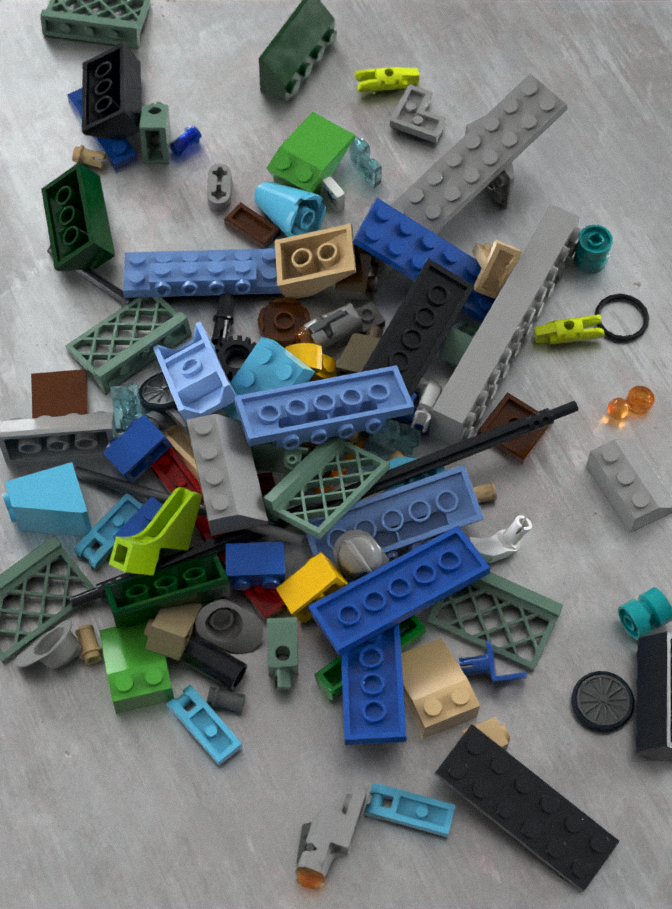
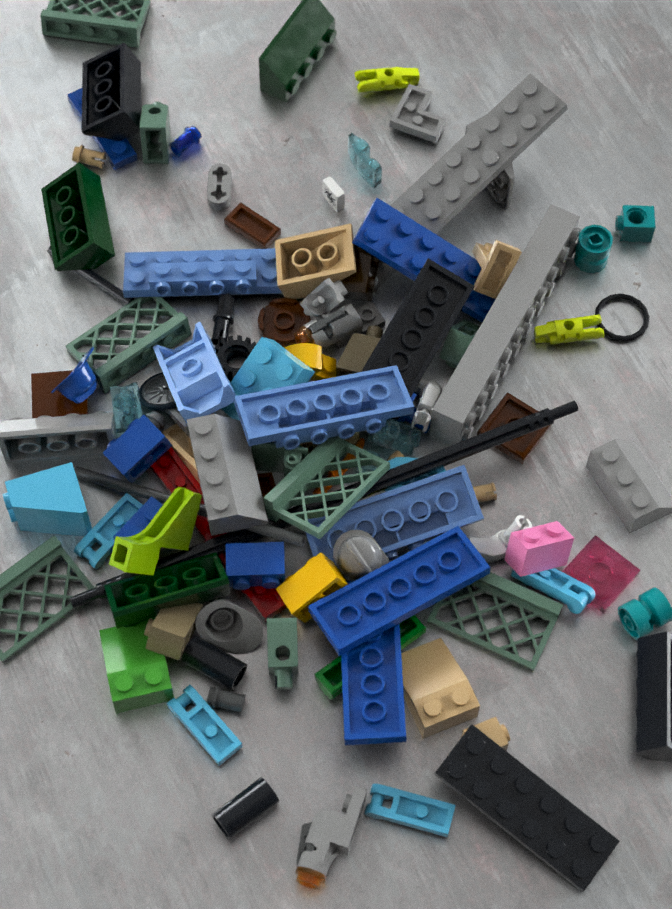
(52, 648): light grey piece -> none
(80, 382): none -> blue piece
(91, 652): tan pin -> none
(245, 808): none -> black pin
(290, 208): medium azure cone -> none
(310, 154): bright green slope -> none
(324, 298): none -> light grey hips
(486, 664): blue bracket -> none
(538, 548): none -> bright pink brick
(560, 587): none -> medium azure plate
(602, 701): dark grey wheel -> none
(603, 571): none -> clear pink plate
(619, 408): clear orange plate -> none
(643, 226): none -> teal brick

